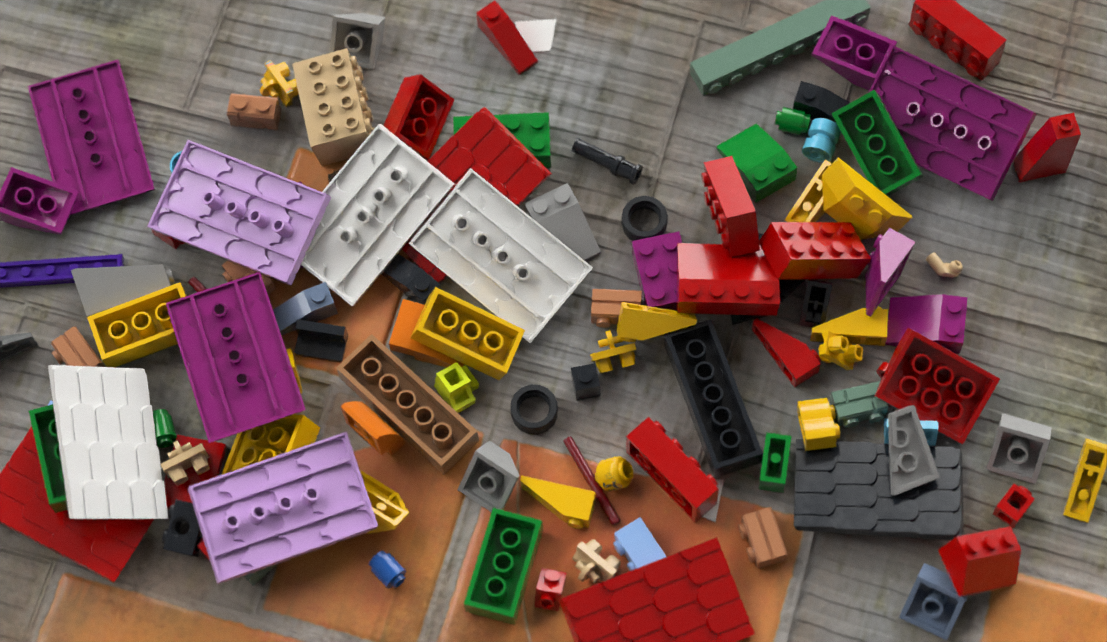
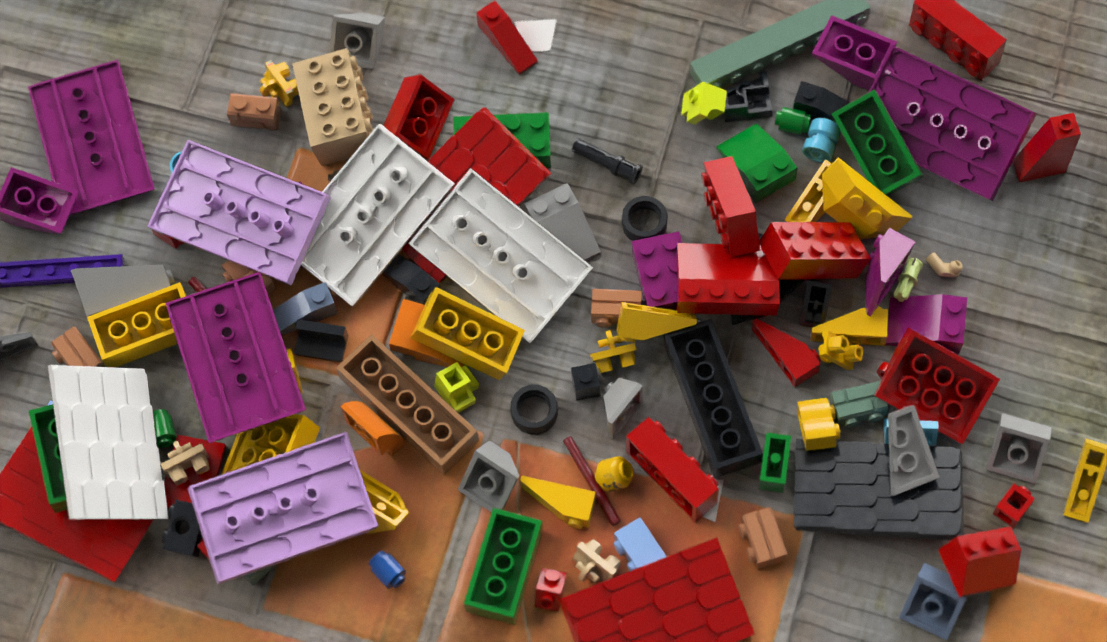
(620, 404): none -> light grey slope
(703, 102): none -> neon yellow brick
(749, 100): none -> black slope
(908, 279): none -> yellowish green axle

